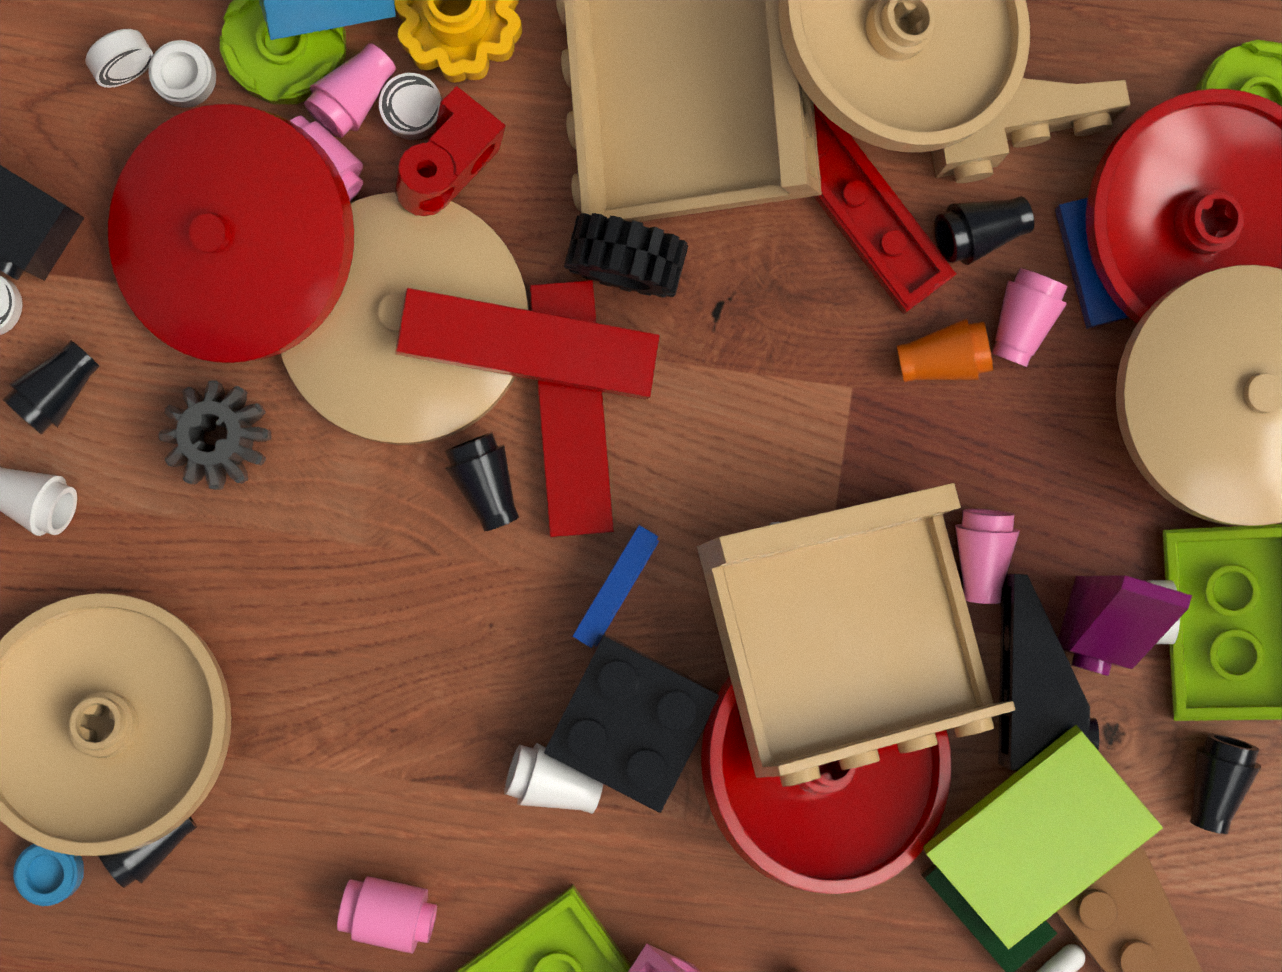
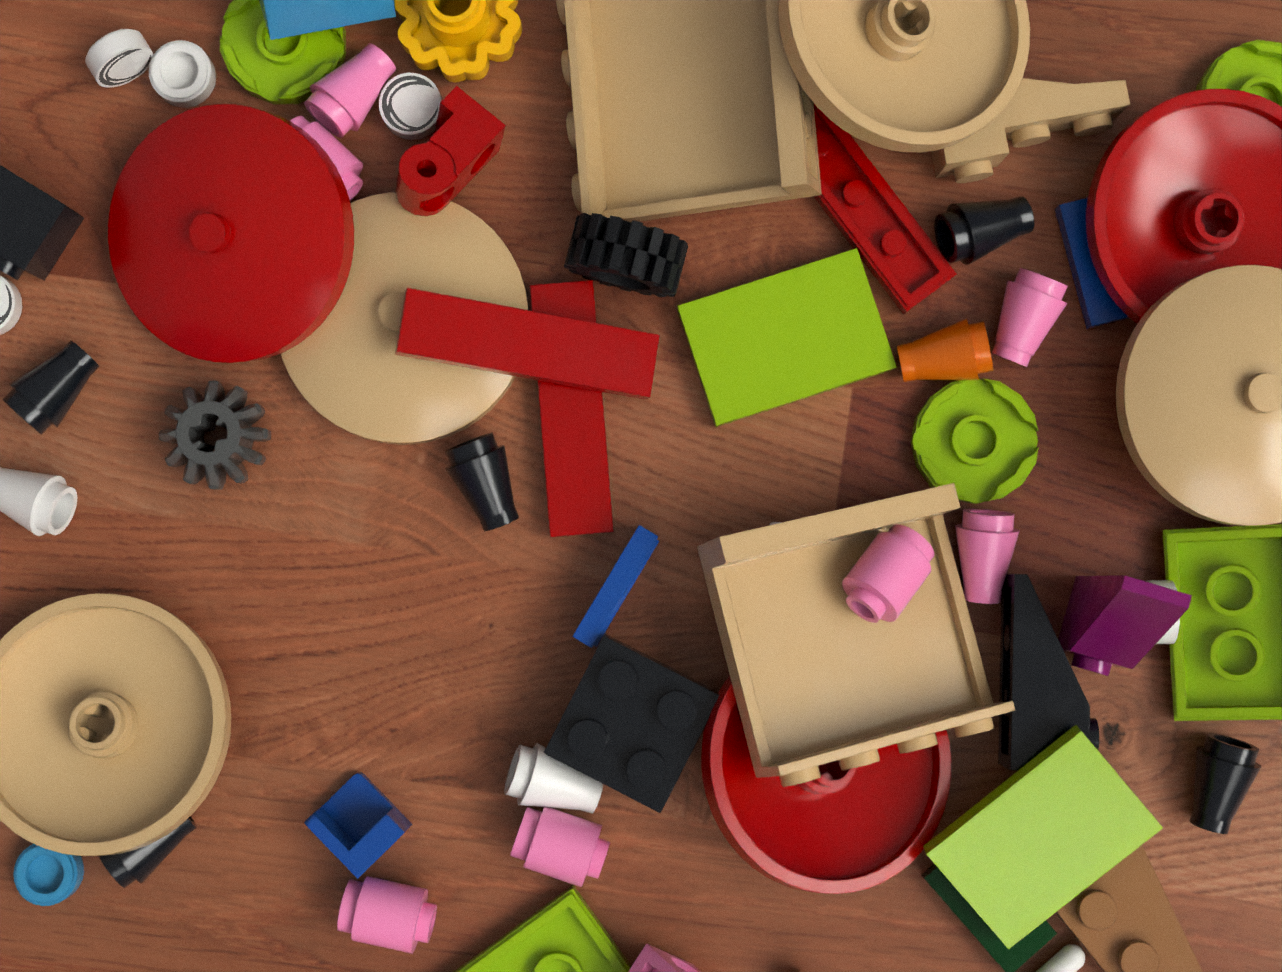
(358, 824): none -> blue panel
(560, 845): none -> bright pink brick
(786, 337): none -> lime tile
(888, 574): none -> bright pink brick
(976, 438): none -> lime tile

